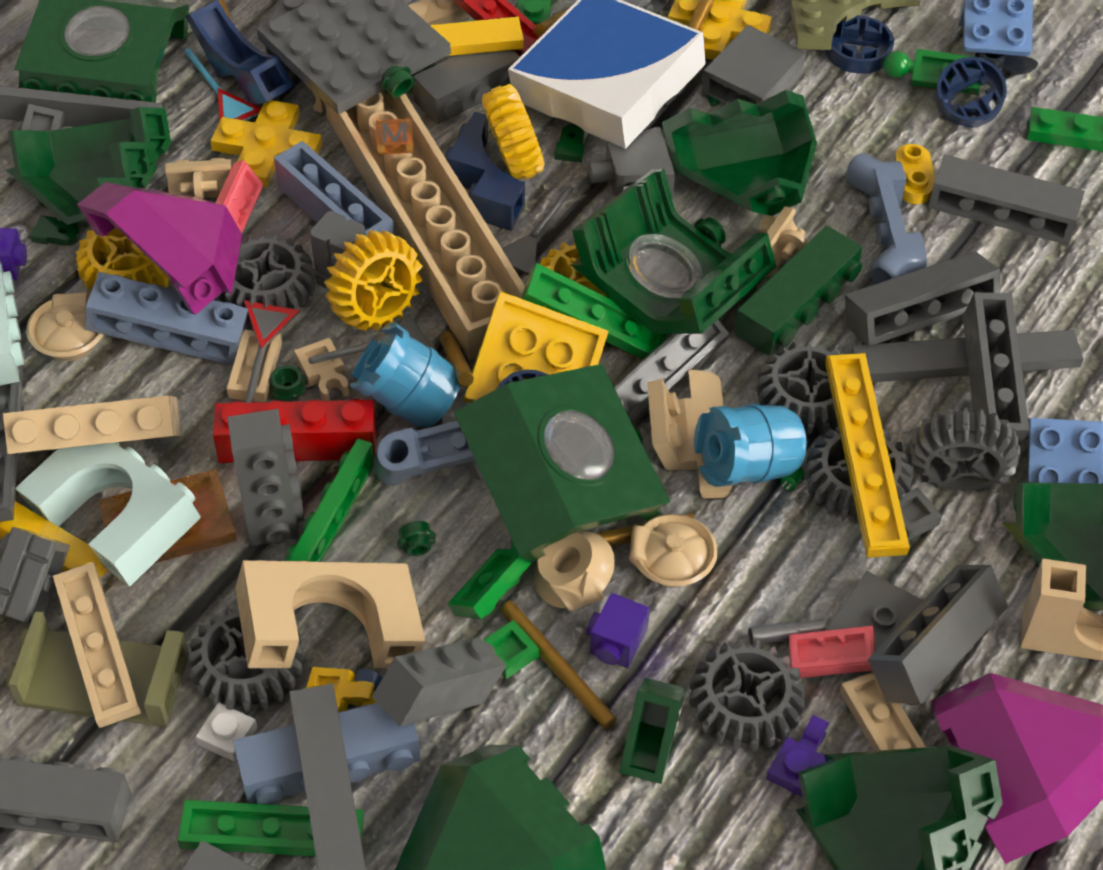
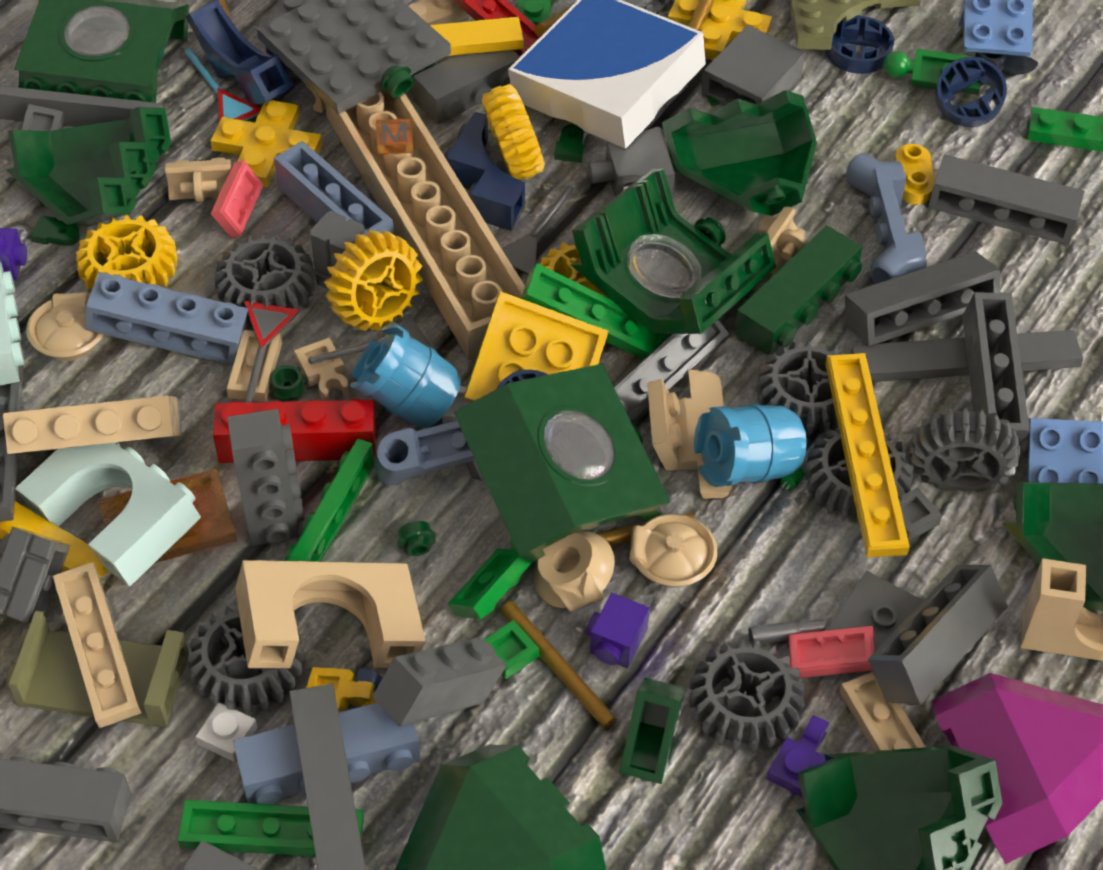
(181, 234): magenta panel -> none
(456, 358): pearl gold bar -> none

